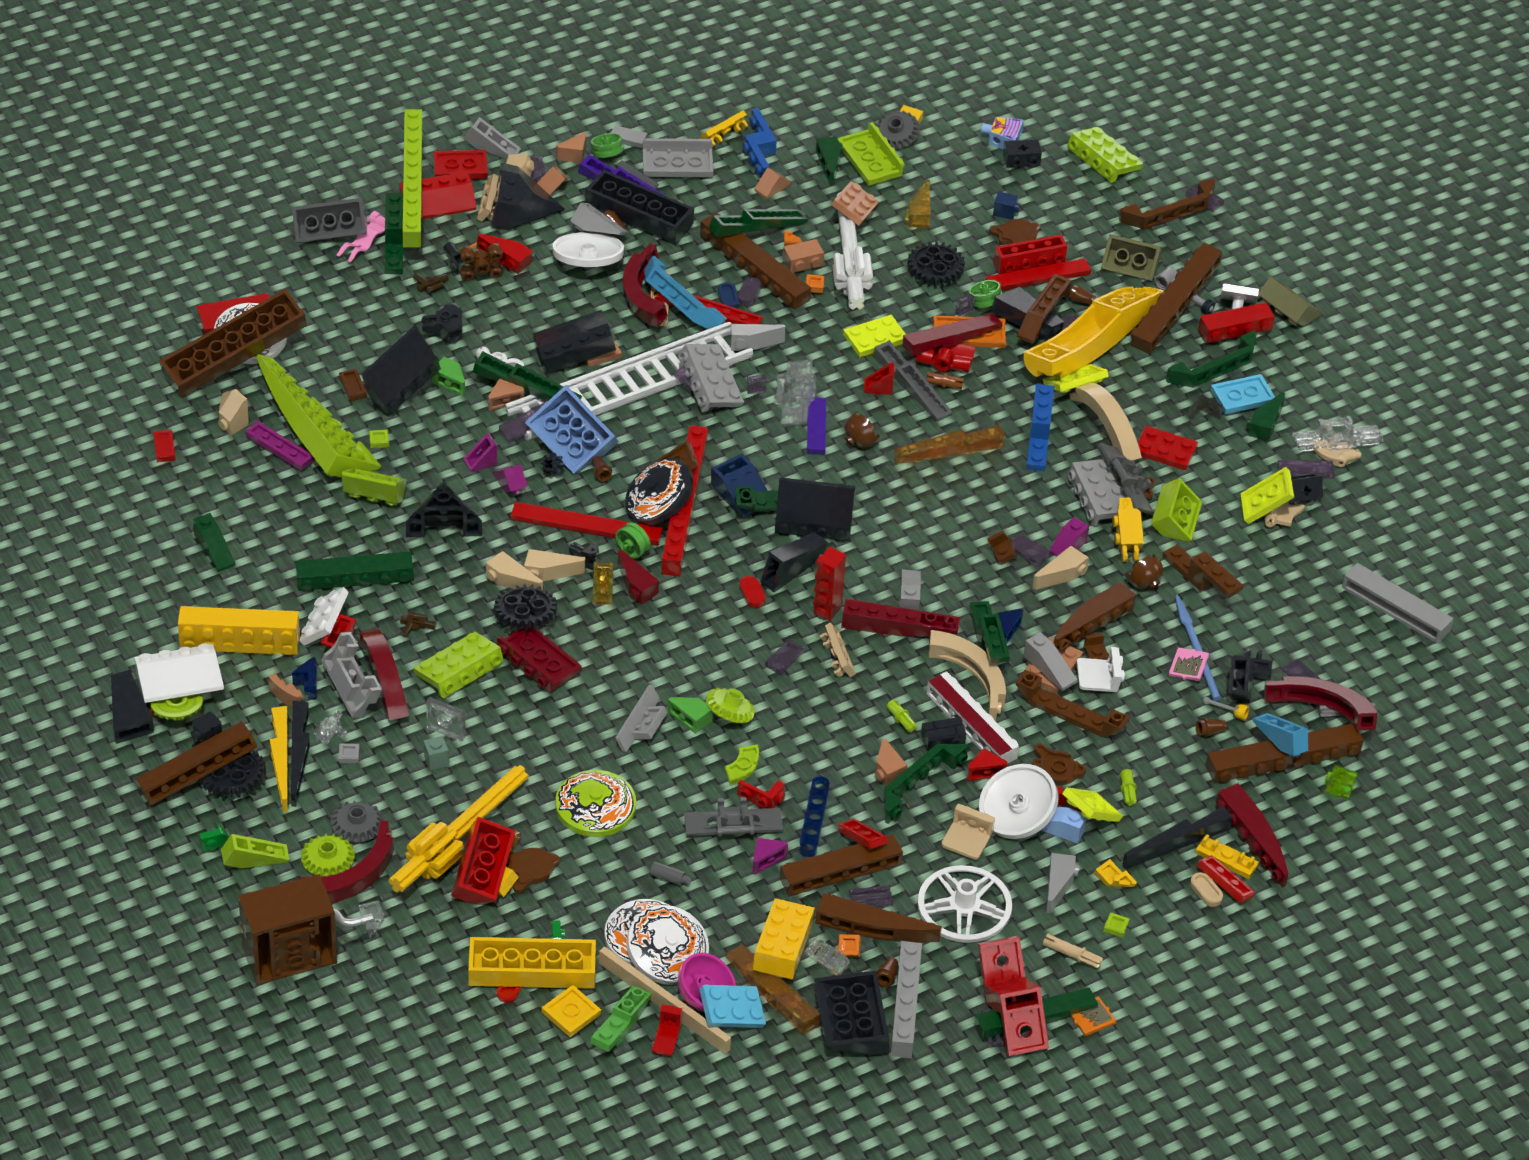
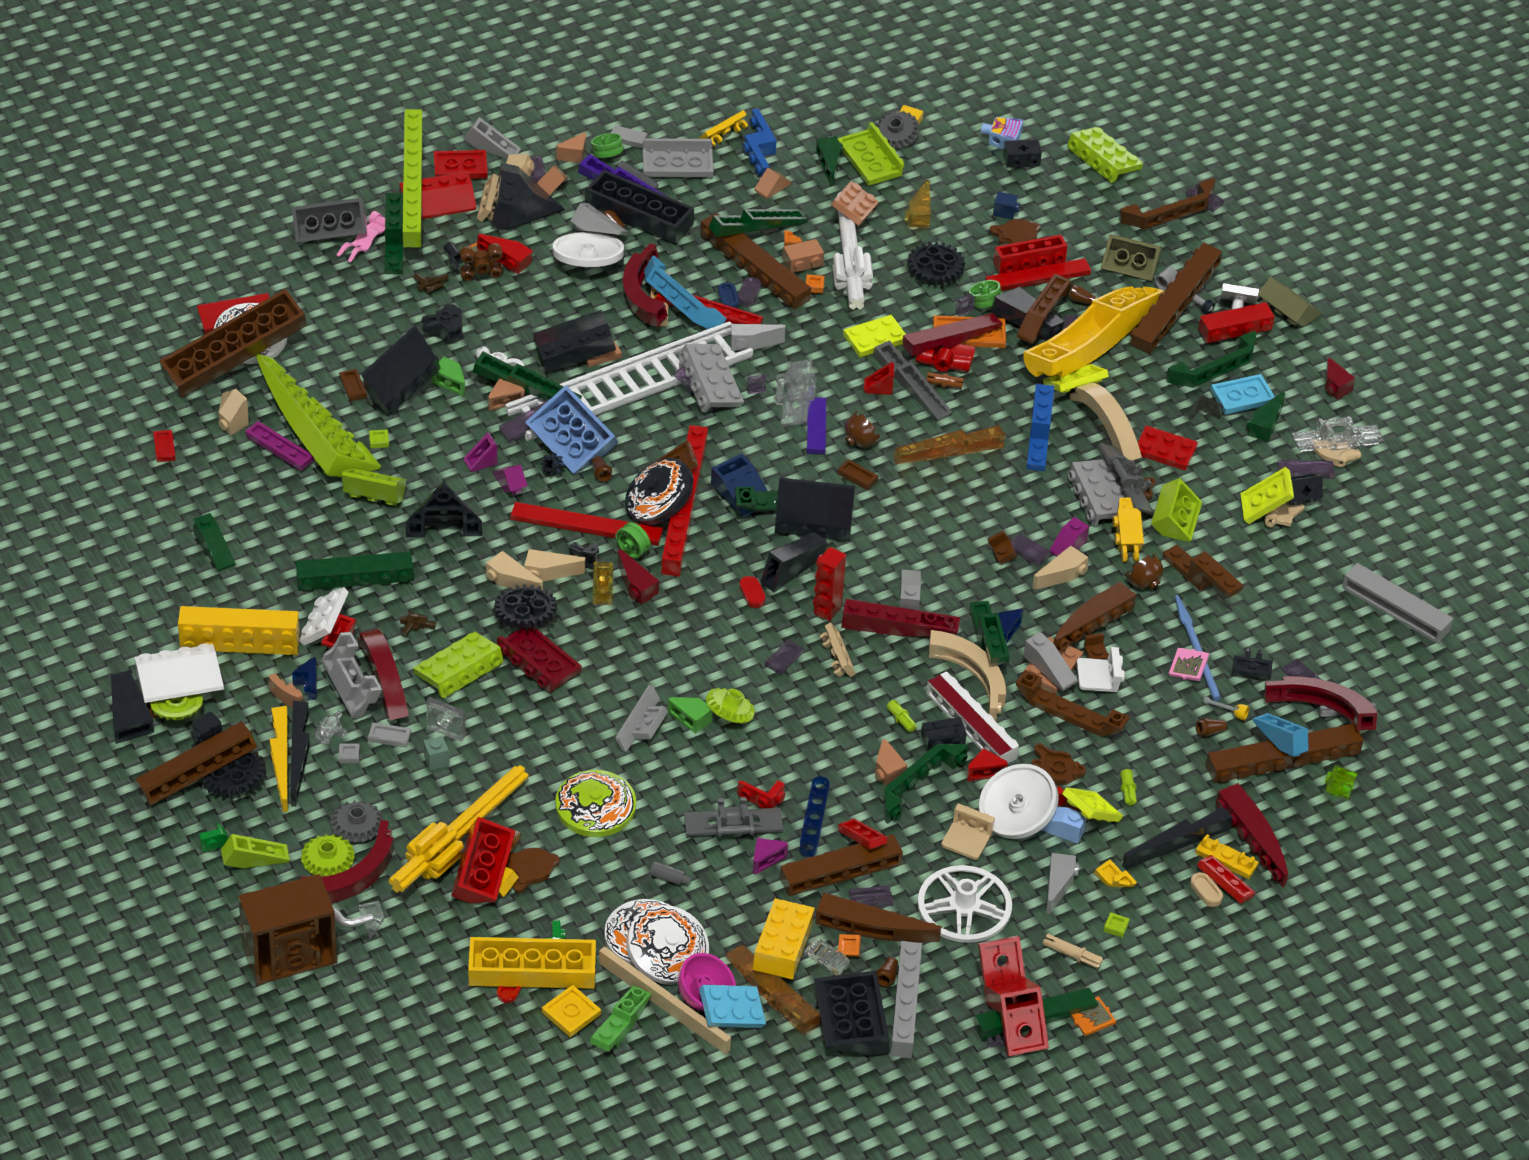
(389, 735): none -> light grey tile
(668, 1030): red bracket -> none
(744, 765): lime tile -> none
(857, 474): none -> reddish brown tile
(1241, 678): black brick -> none
(1337, 380): none -> dark red slope

